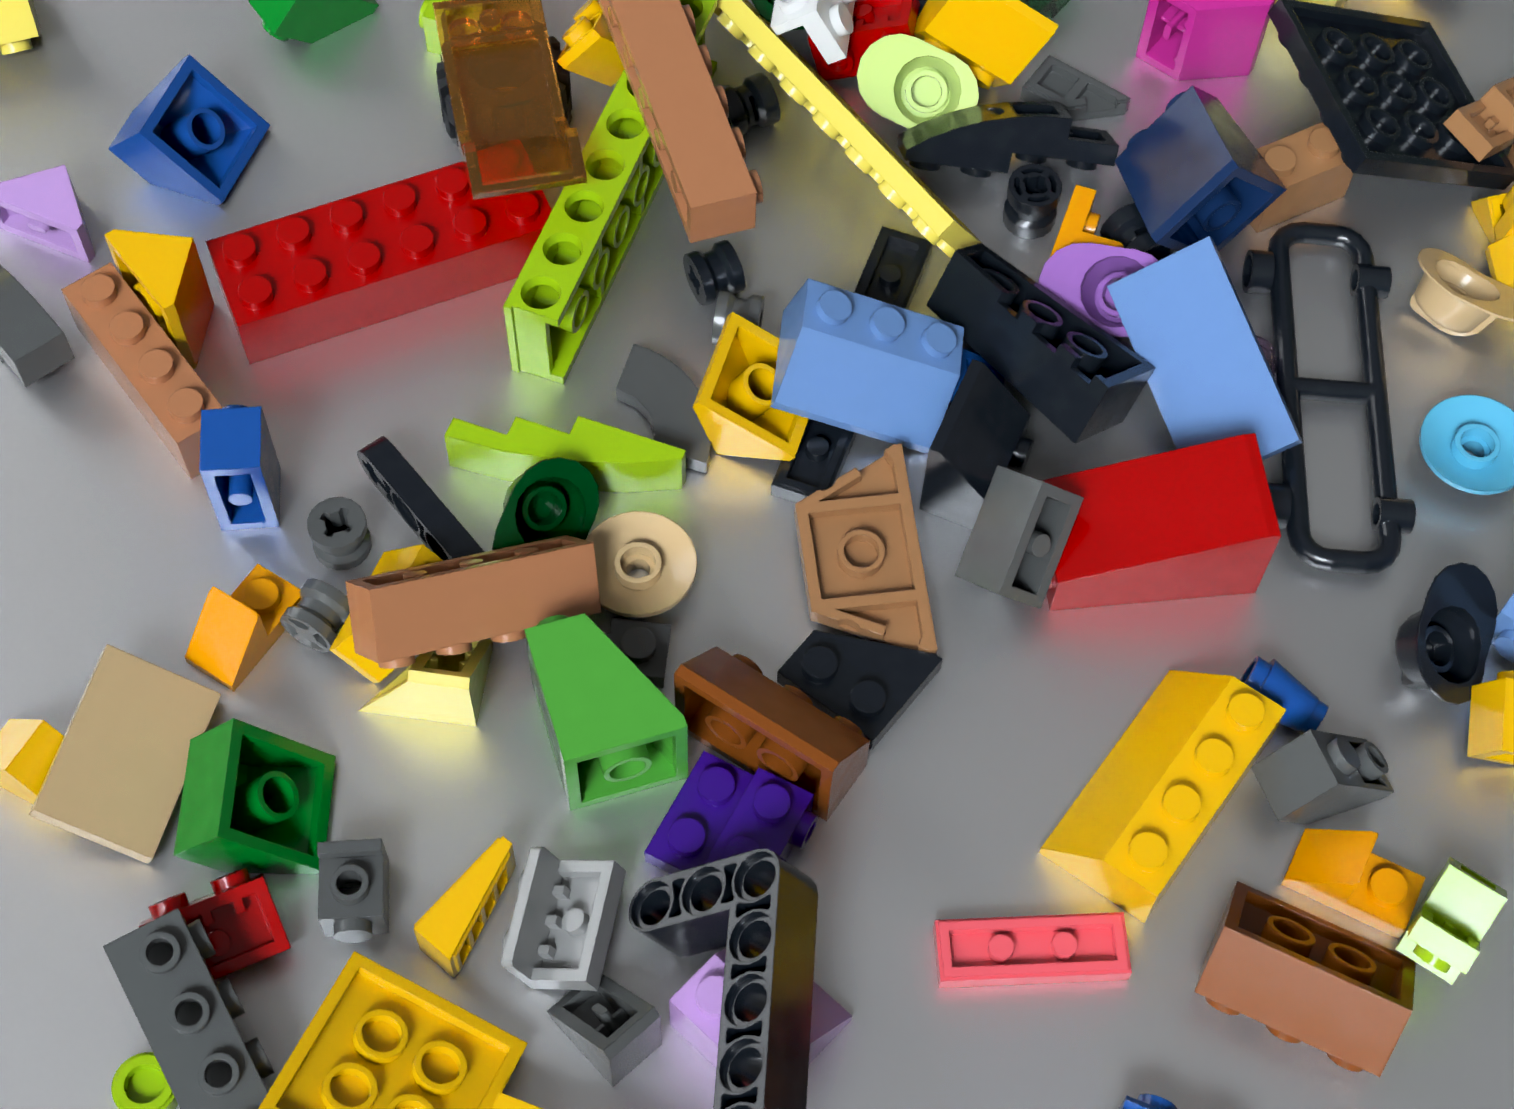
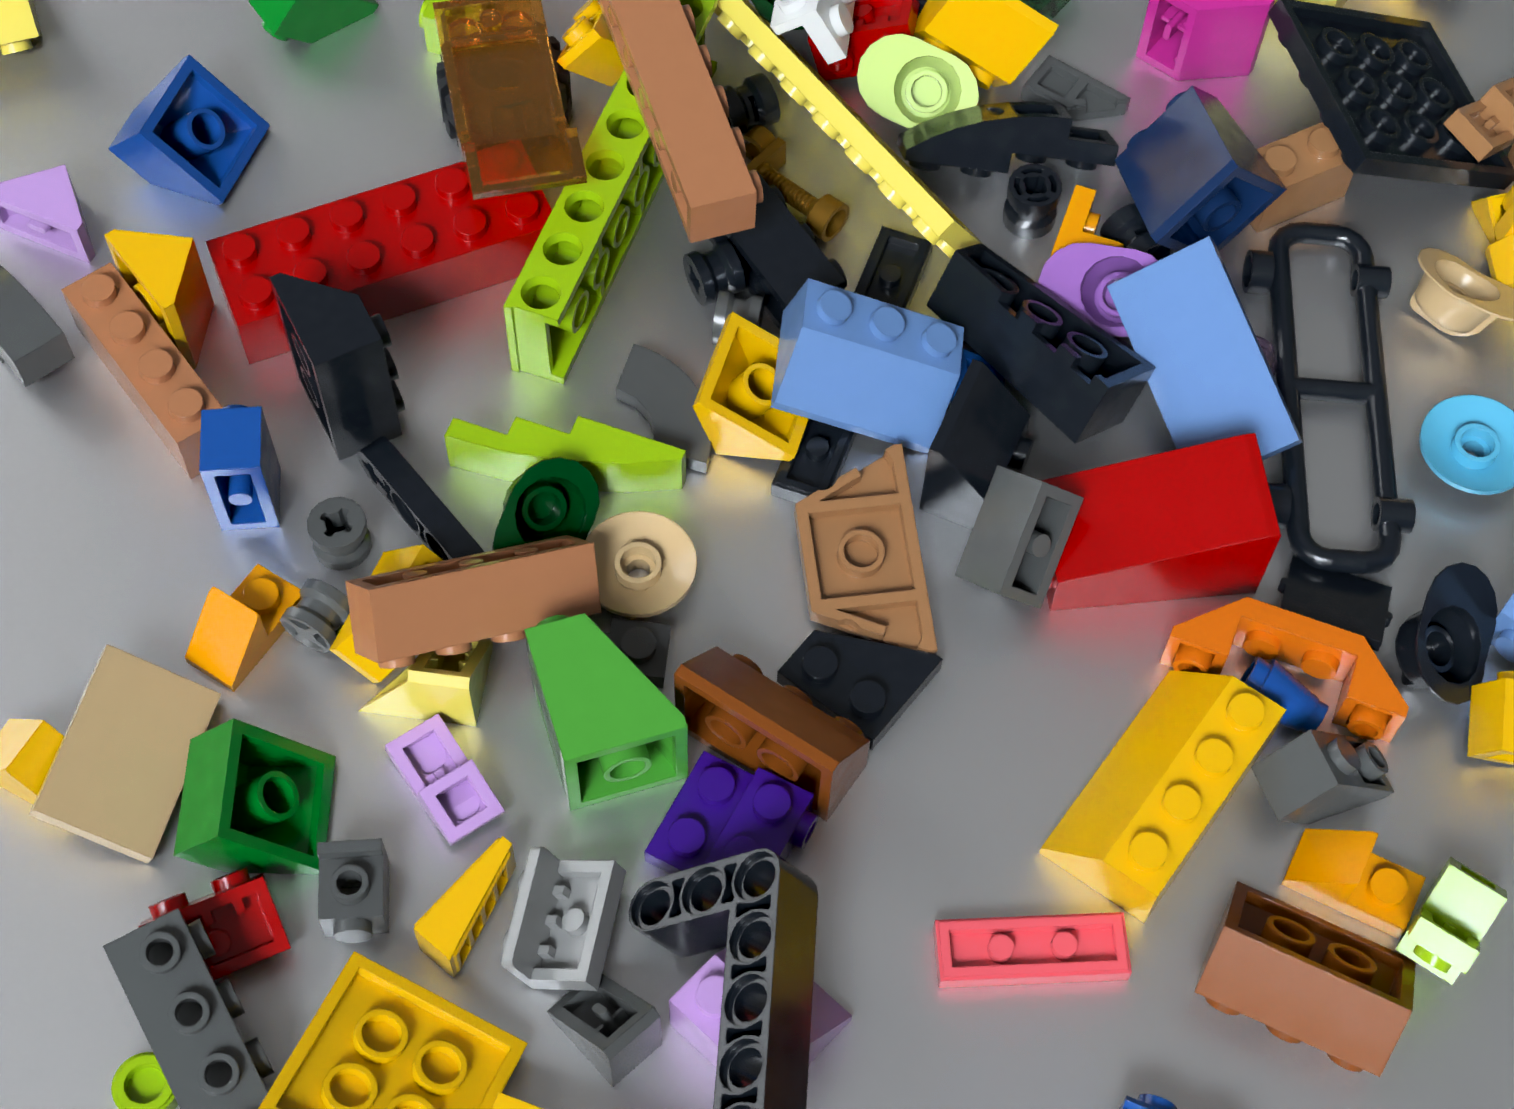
(340, 362): none -> black slope
(444, 779): none -> lavender slope
(767, 156): none -> pearl gold bar
(780, 254): none -> black brick
(1337, 600): none -> black piece
(1368, 698): none -> orange slope

